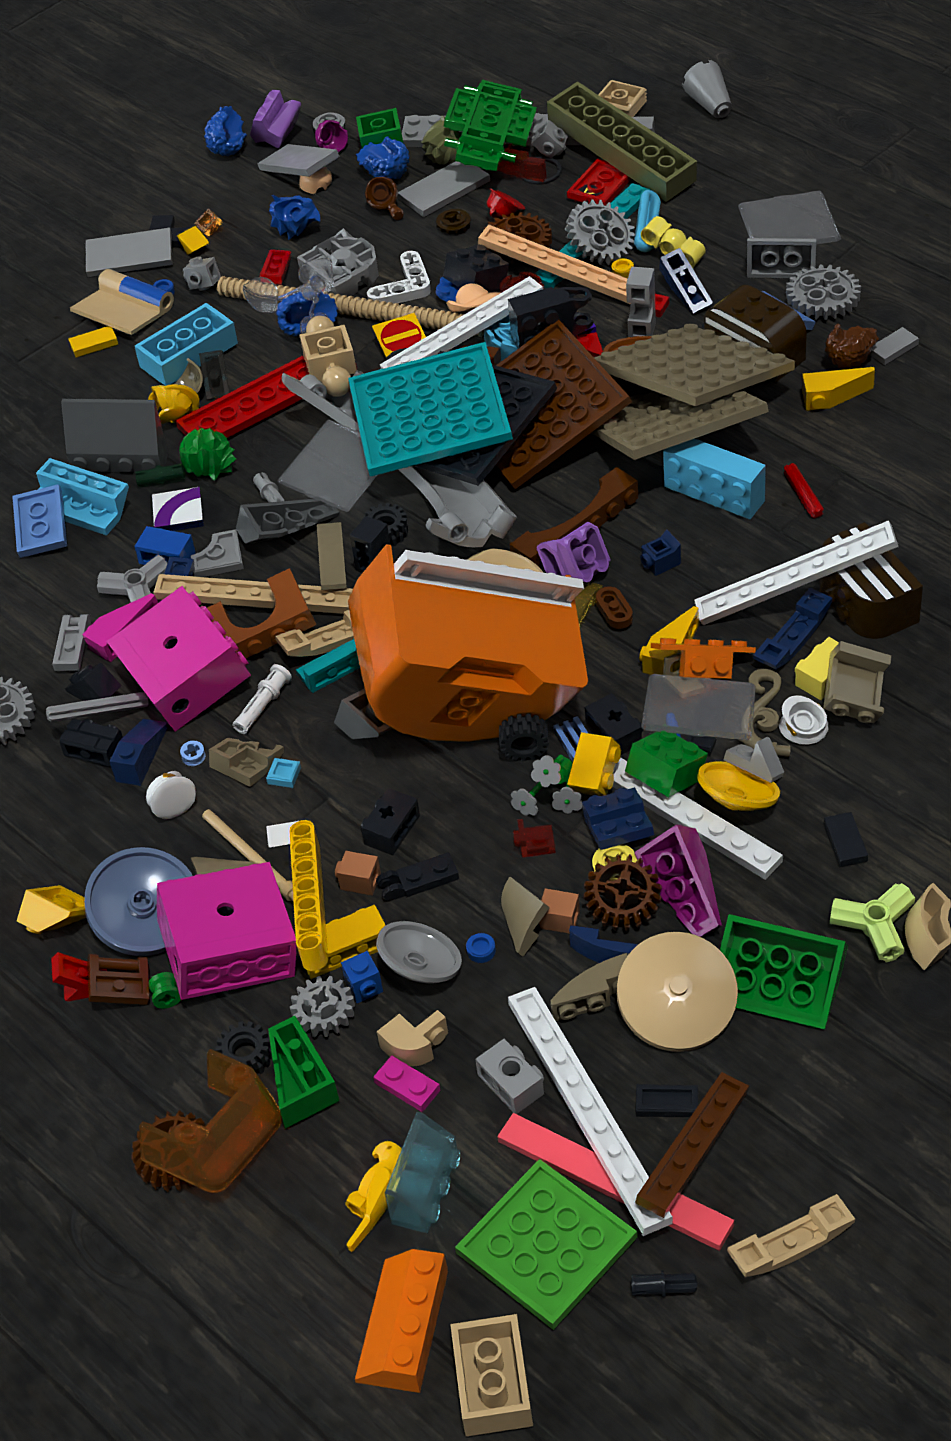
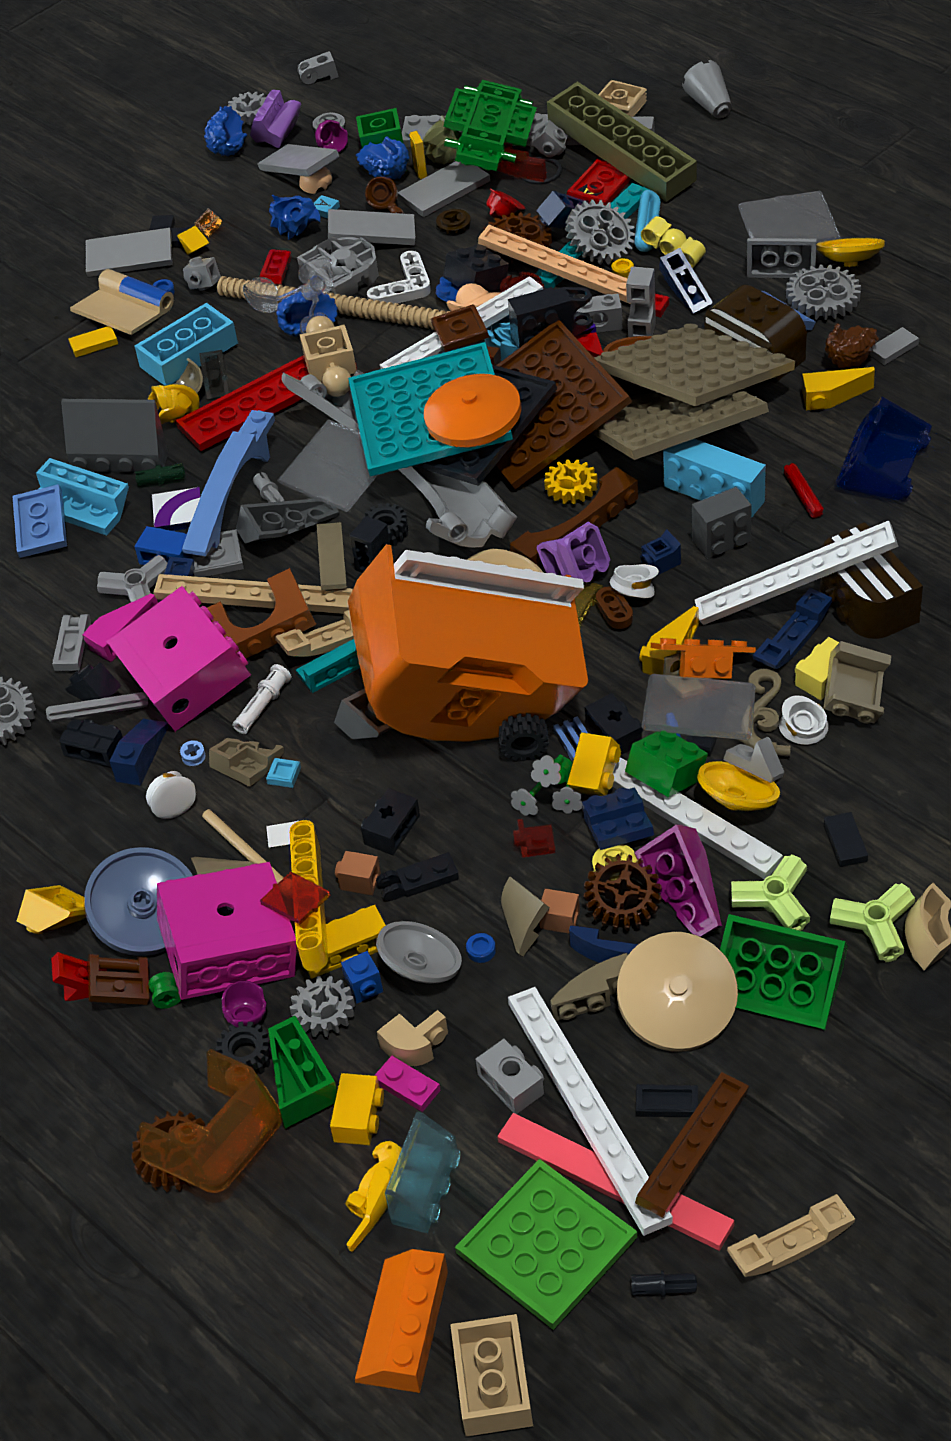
(206, 453): green hair -> none
(240, 447): none -> medium blue slope
(244, 1003): none -> magenta hair
(247, 105): none -> light grey gear
(295, 897): none -> clear red piece
(317, 68): none -> light grey leg
(324, 203): none -> medium azure tile
(356, 1109): none -> yellow brick
(372, 226): none -> light grey tile
(398, 333): piece -> none
(418, 156): none -> yellow tile
(459, 328): none -> reddish brown tile
(472, 410): none -> orange dish
(556, 209): none -> dark blue slope
(570, 481): none -> yellow gear
(604, 311): none -> light grey brick
(634, 580): none -> white piece
(721, 522): none -> dark grey brick
(775, 893): none -> yellowish green piece
(850, 249): none -> yellow dish
(884, 452): none -> clear blue windscreen

